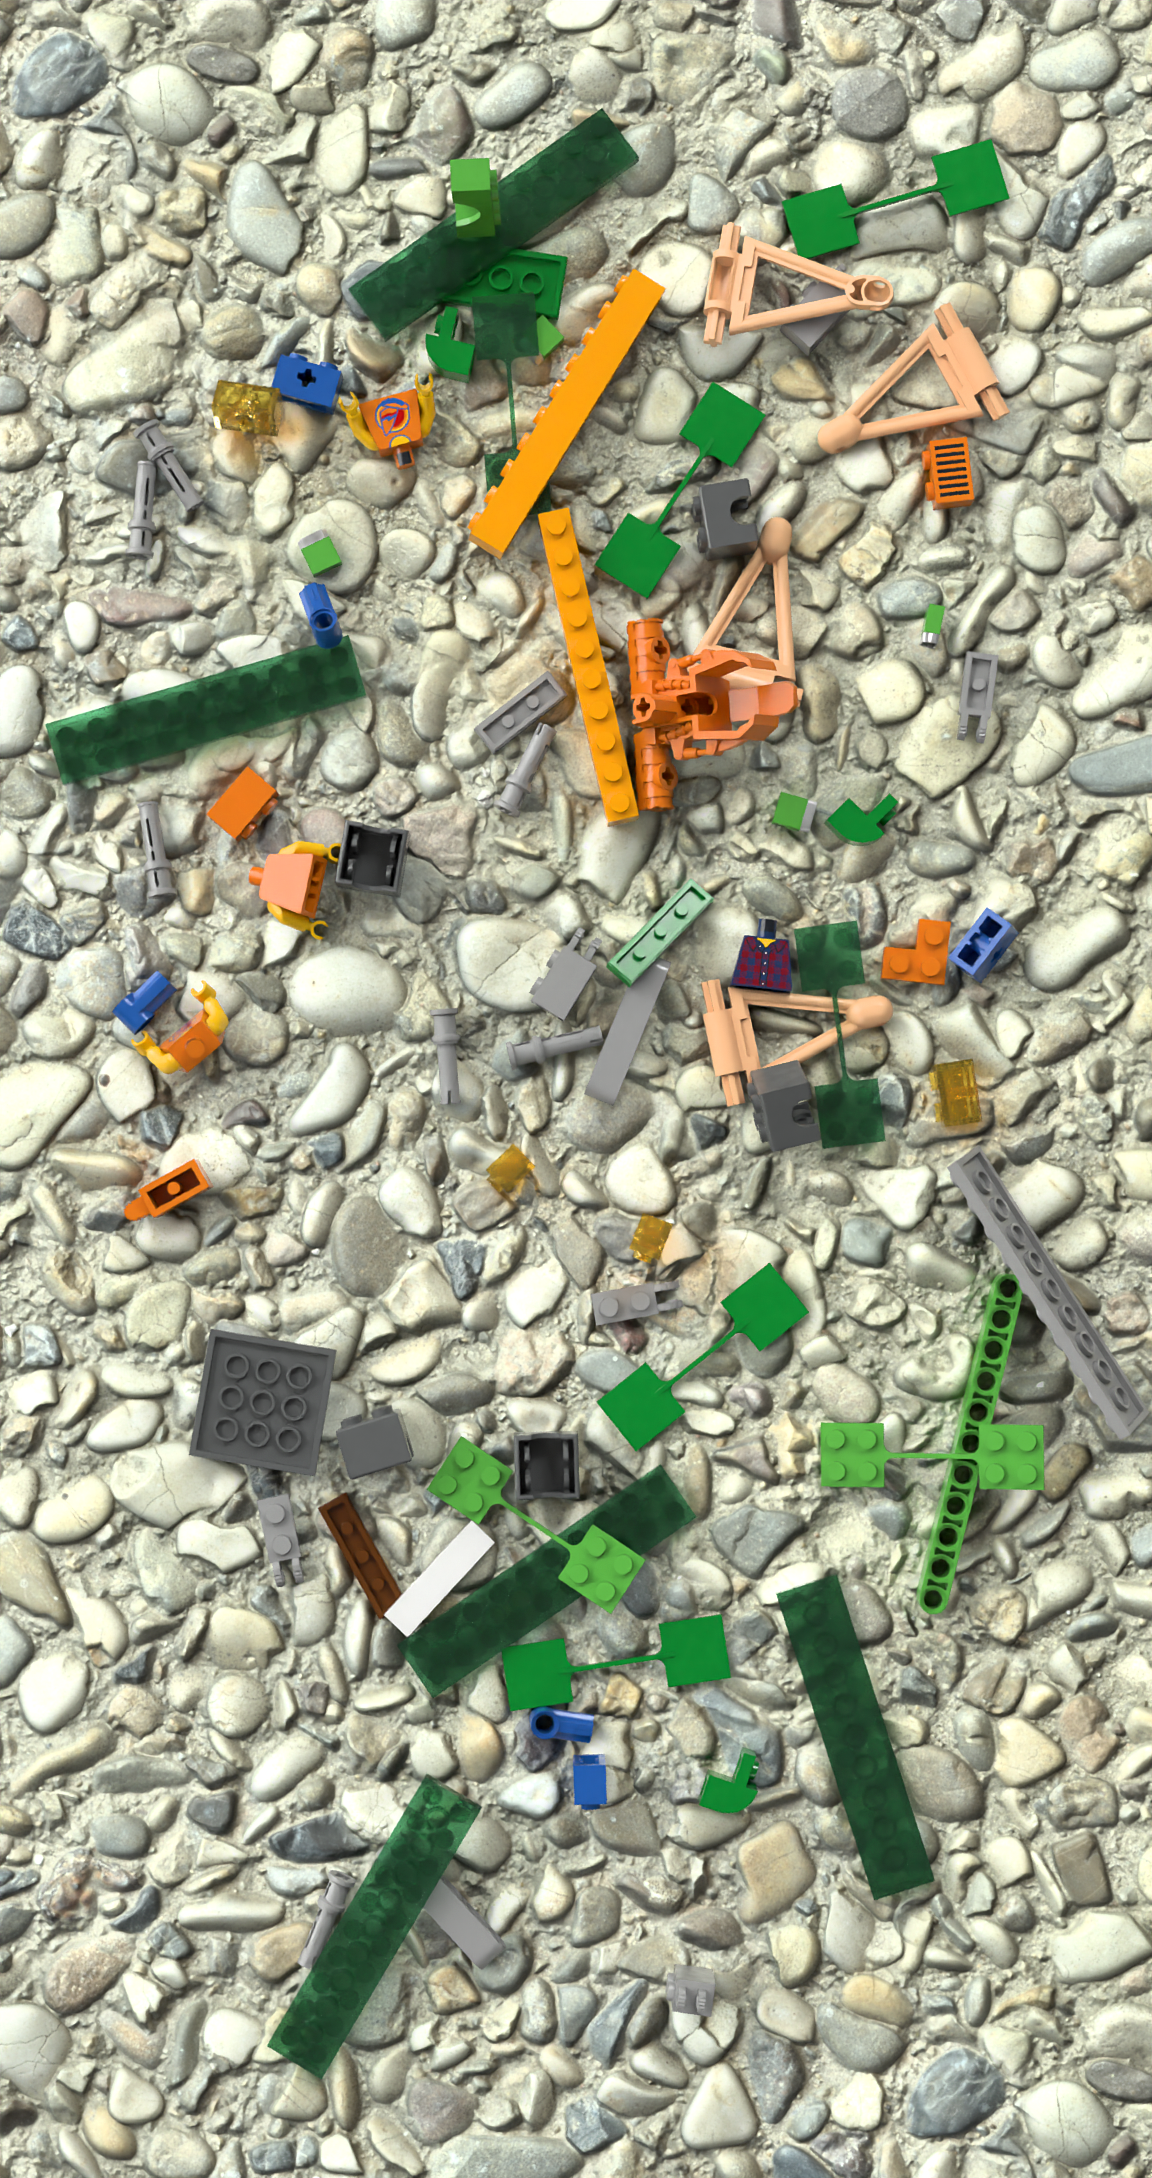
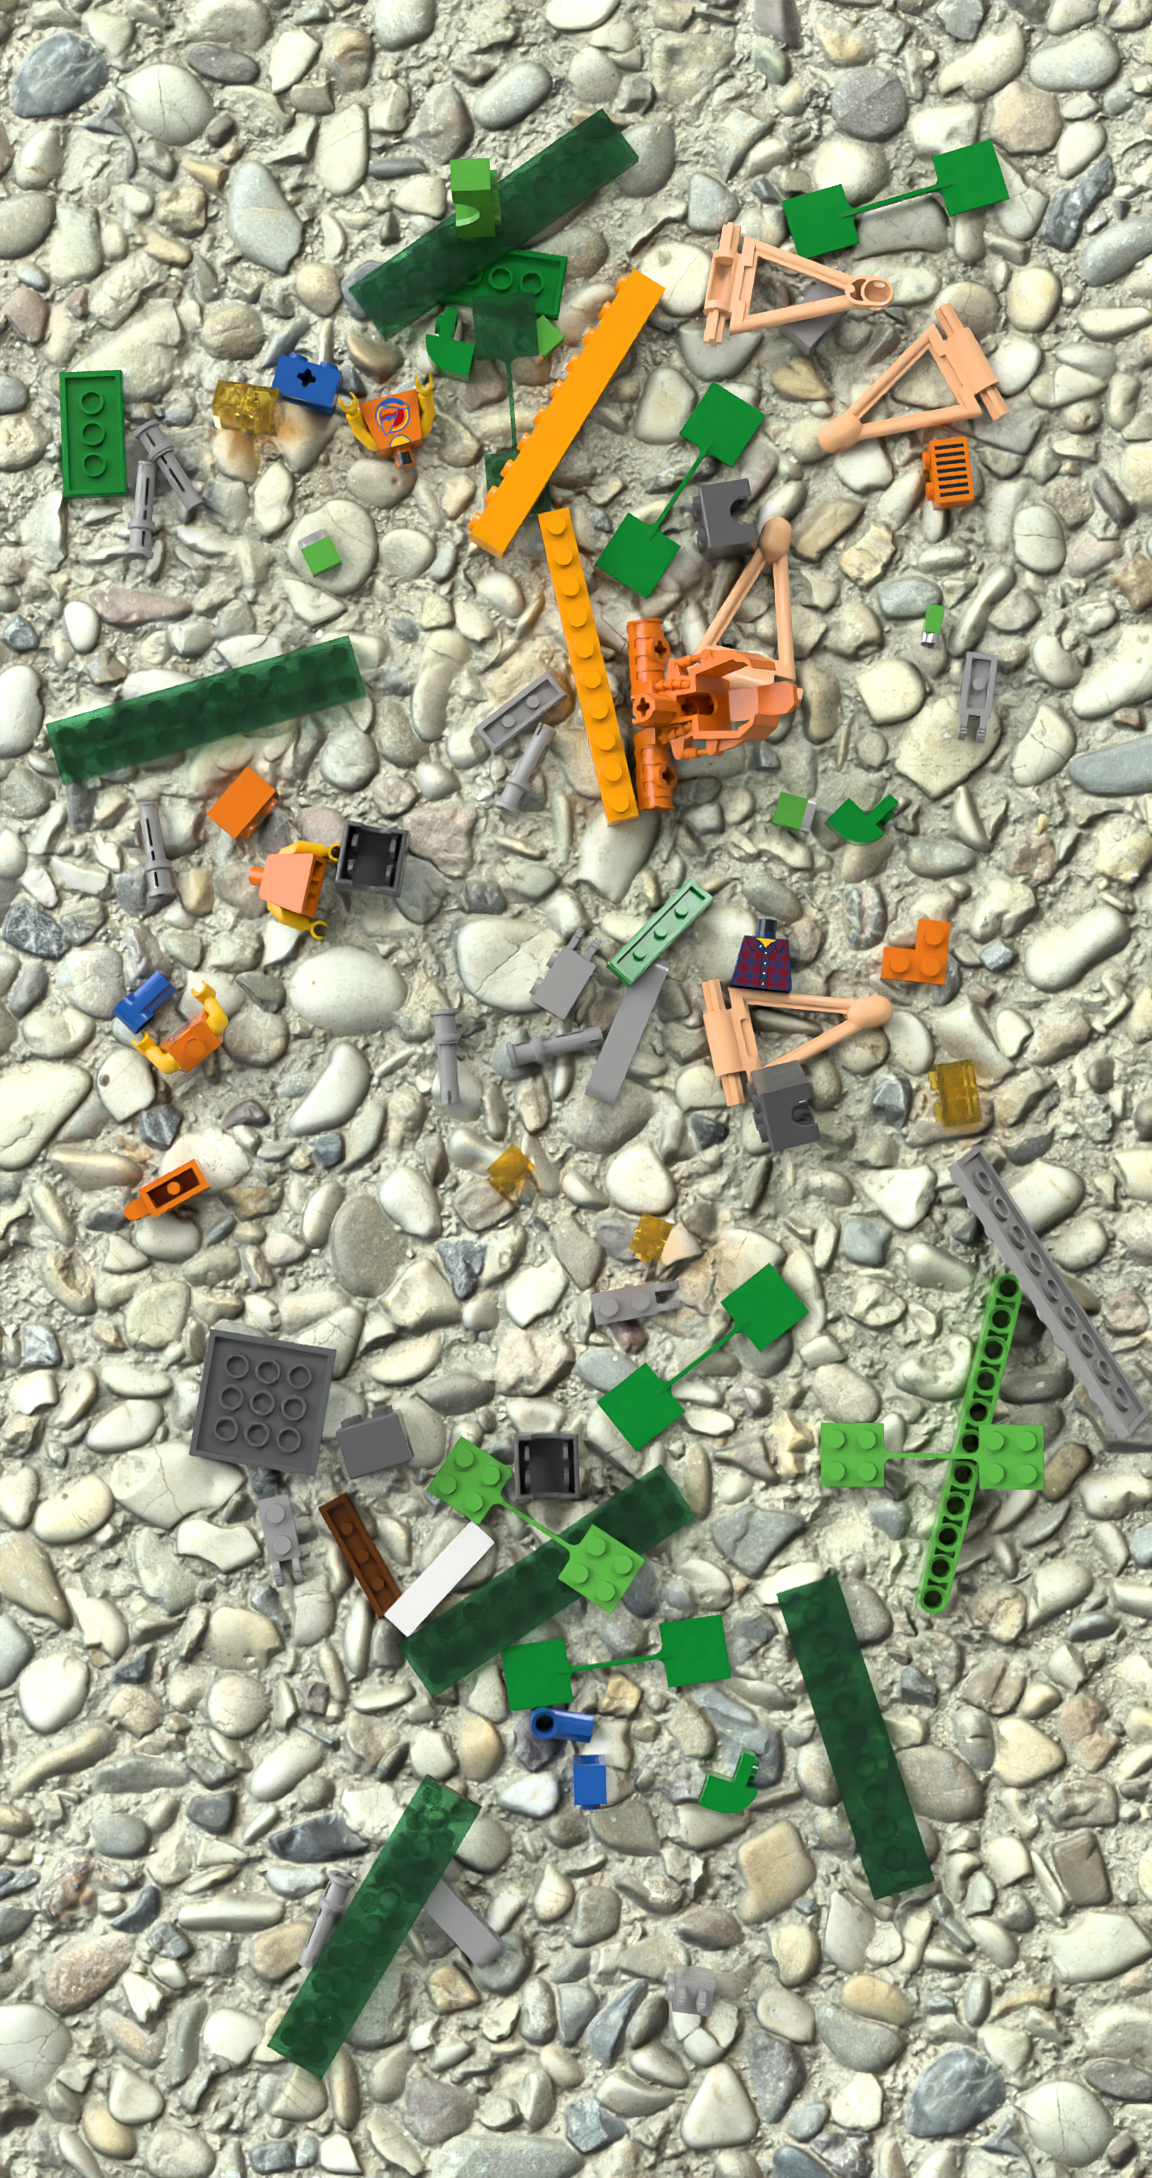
(93, 434): none -> green tile
(321, 615): blue piece -> none
(850, 1108): clear green hinge -> none
(983, 945): blue brick -> none

